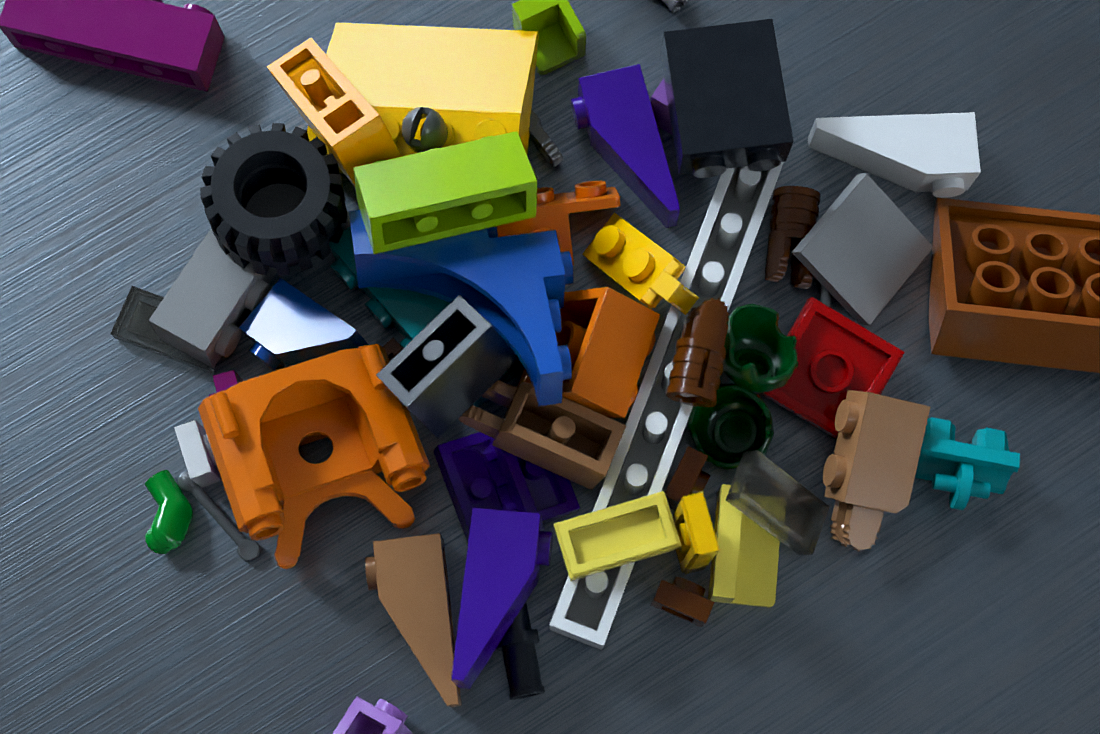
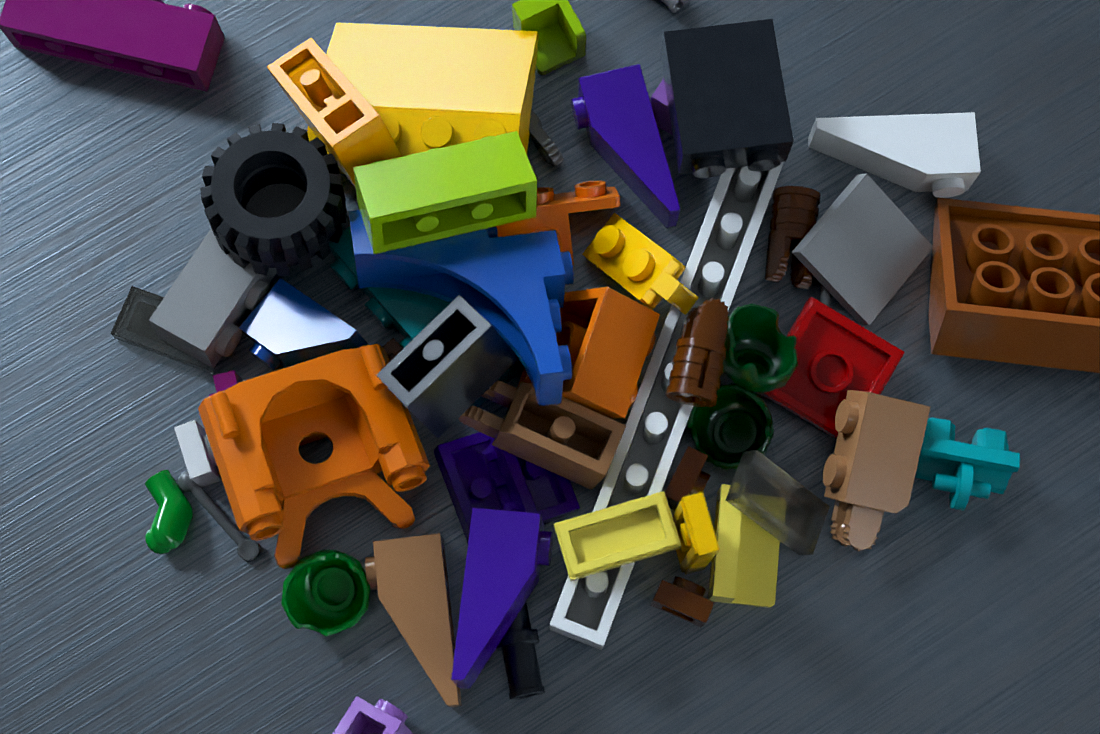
(326, 592): none -> green hair
(433, 133): dark grey hinge -> none

